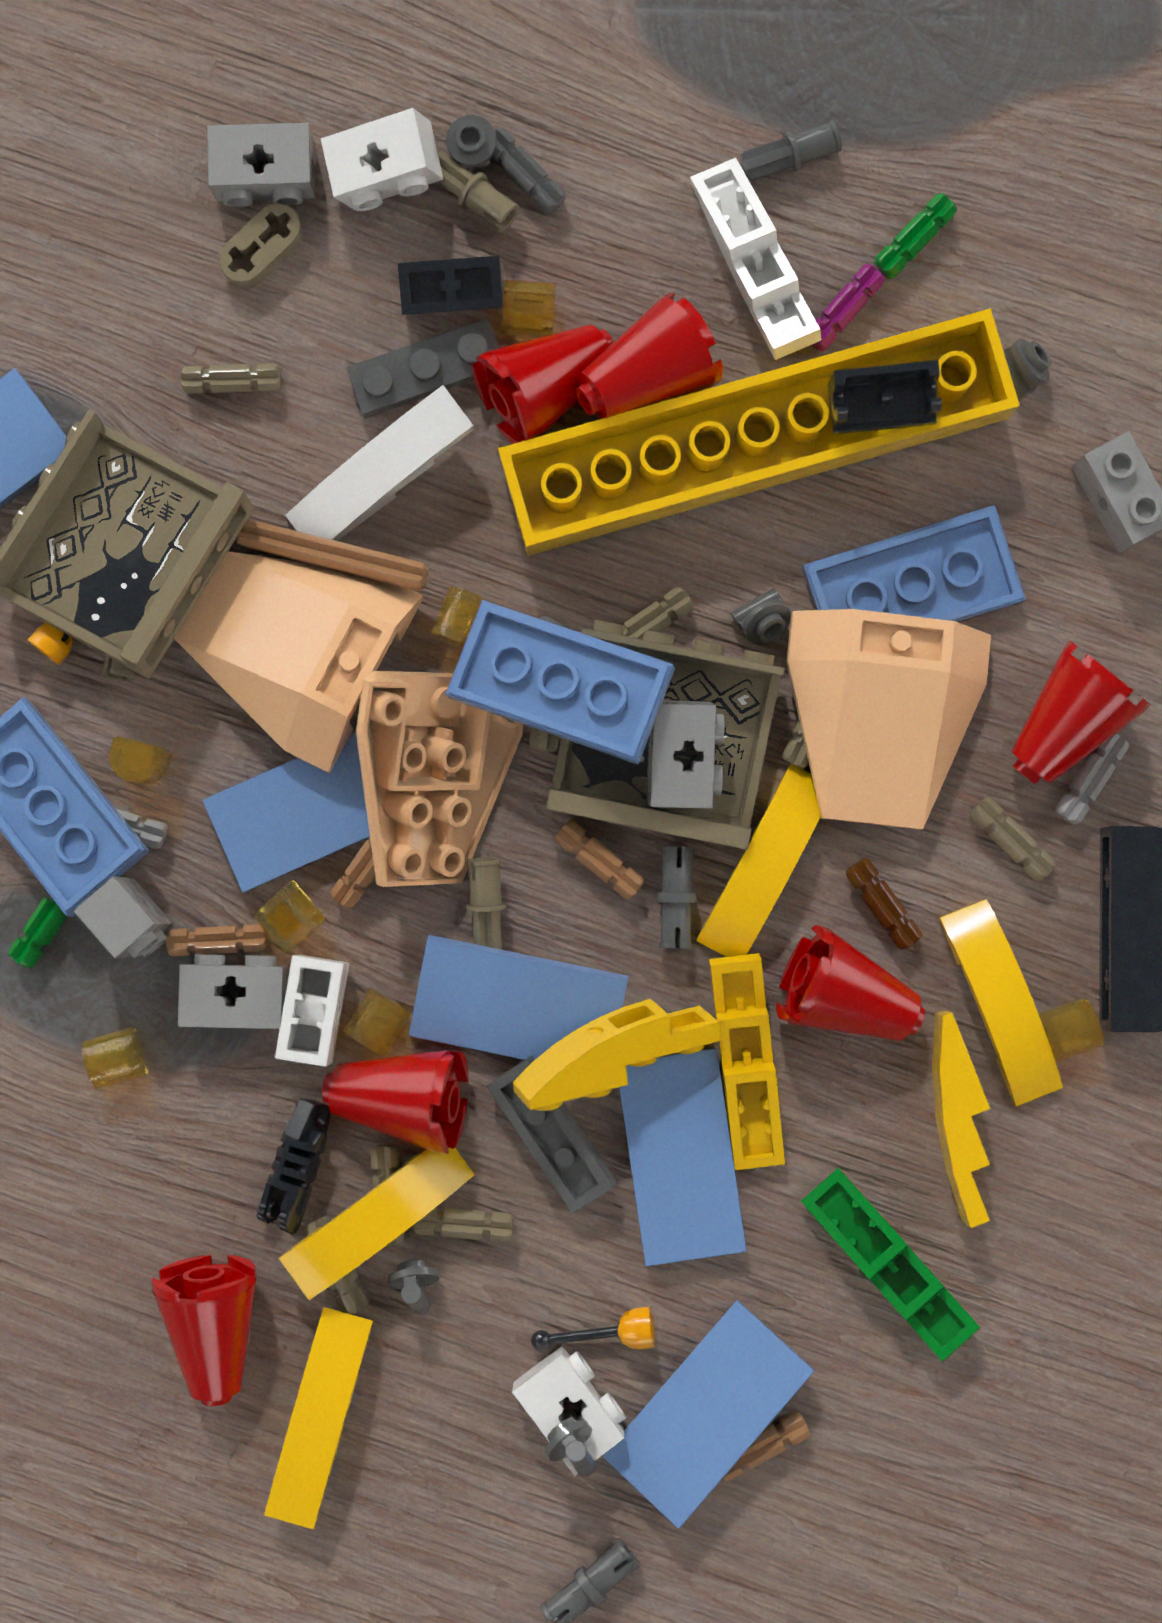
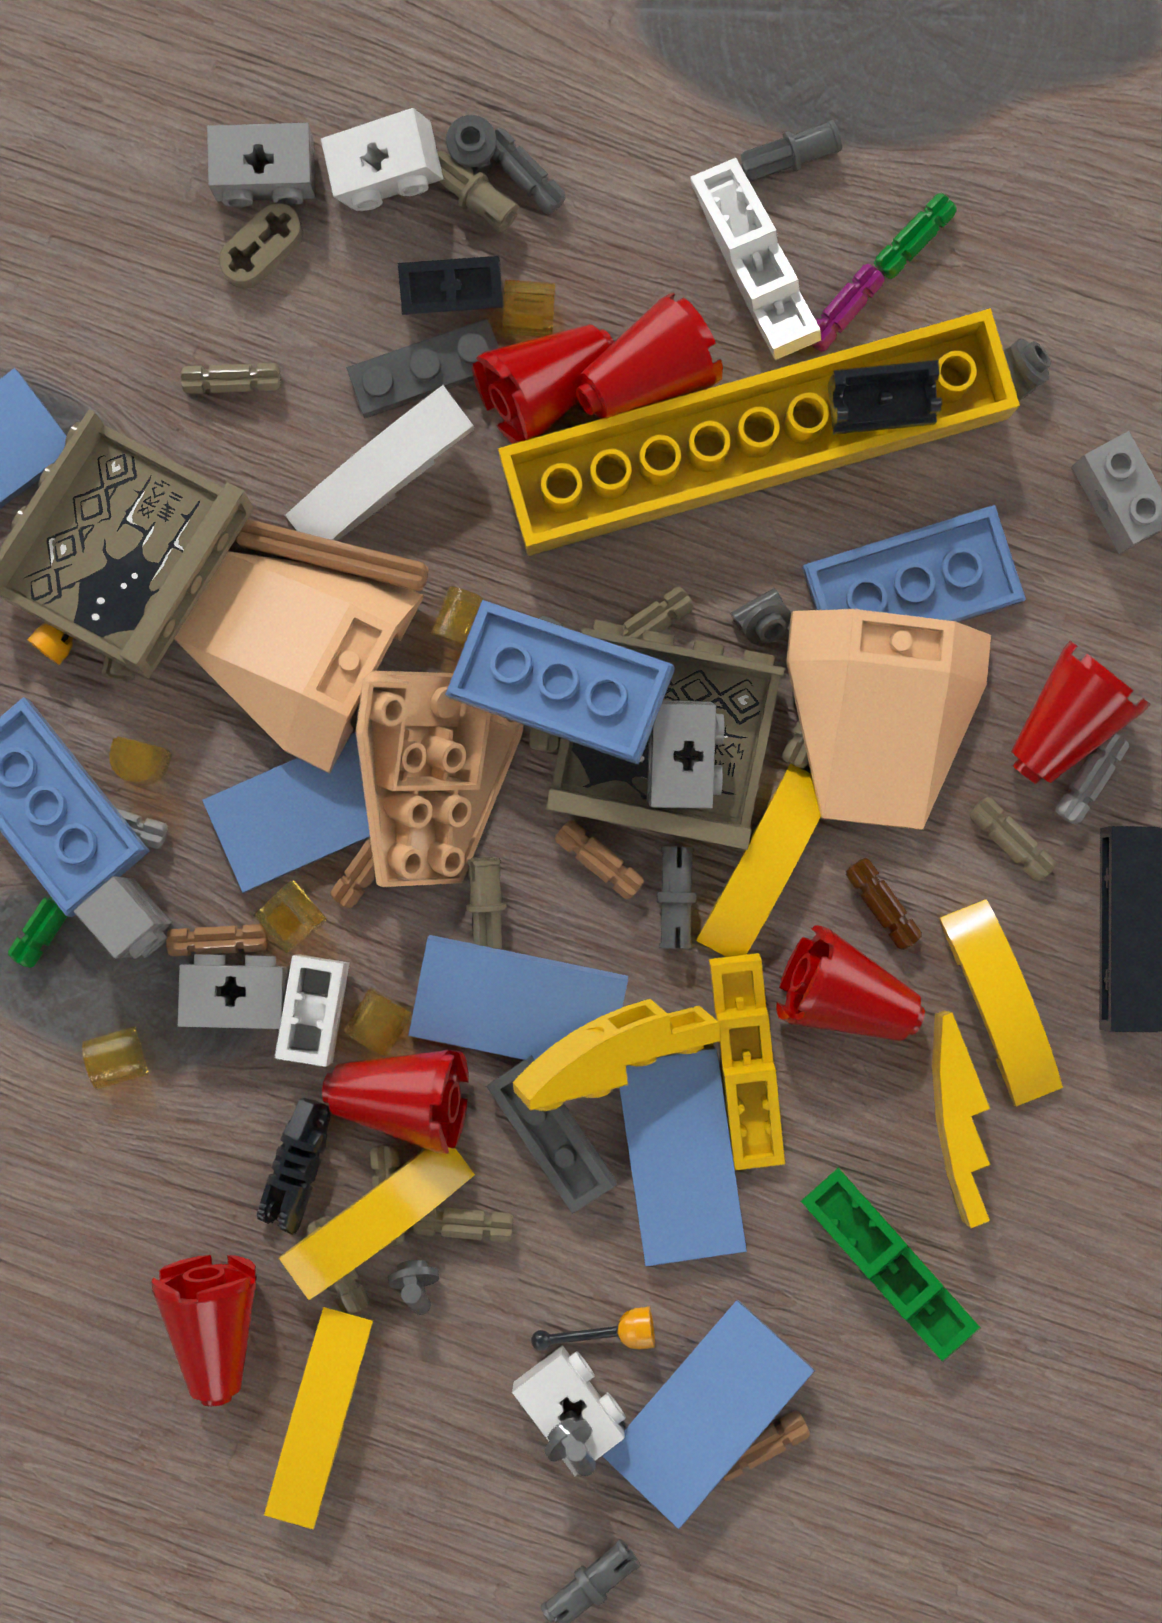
(1072, 1029): clear yellow brick -> none

